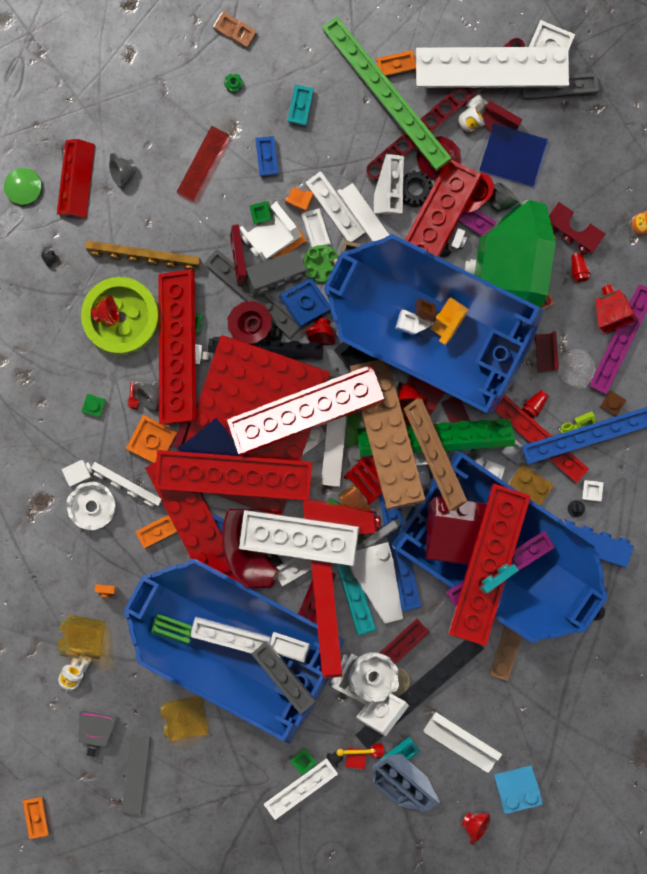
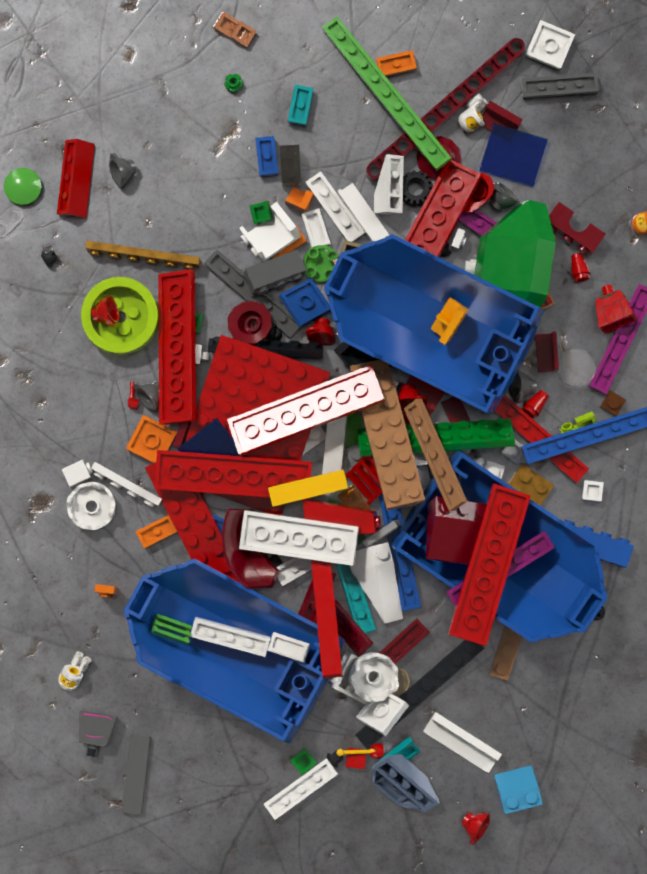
(35, 817): orange plate -> none
(81, 637): clear yellow plate -> none
(93, 405): green plate -> none
(184, 718): clear yellow plate -> none
(202, 163): clear red plate -> none
(237, 252): dark red tile -> none
(283, 677): dark grey plate -> none
(290, 165): none -> clear smoke brick
(307, 487): none -> yellow tile
(351, 632): none -> dark red plate
(411, 323): white tile -> none
(425, 309): reddish brown plate -> none
(492, 67): white plate -> none
(504, 573): teal plate -> none
(522, 387): none -> dark grey piece
(576, 508): black piece -> none

